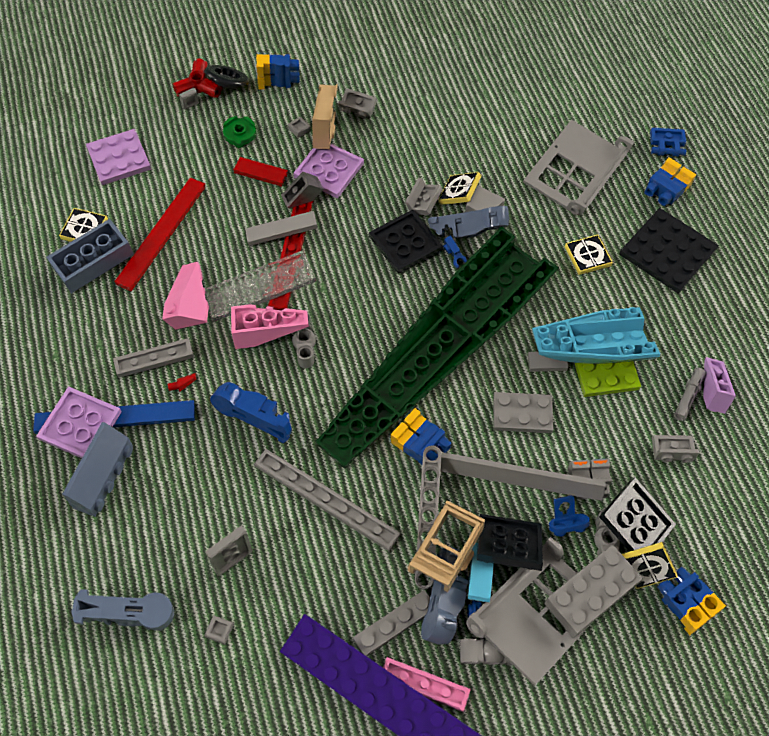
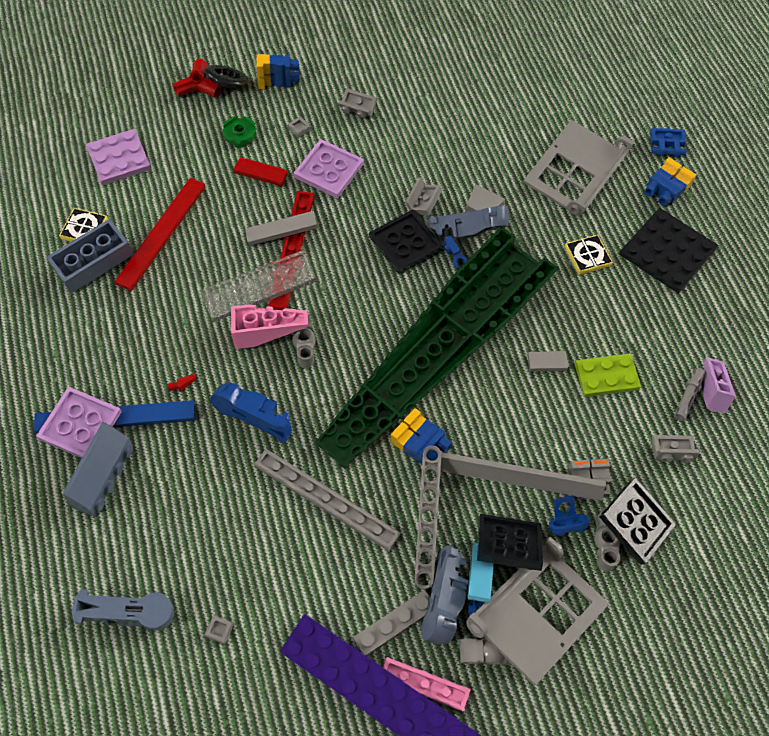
(153, 358): light grey plate -> none
(186, 300): bright pink wedge -> none
(189, 98): light grey tile -> none
(229, 551): light grey tile -> none
(302, 190): flat silver slope -> none
(324, 117): tan piece -> none
(436, 567): tan piece -> none
(459, 188): tile -> none
(522, 412): light grey plate -> none
(593, 591): light grey brick -> none
(597, 338): medium azure wedge -> none
(652, 564): tile -> none
(690, 600): blue hips -> none

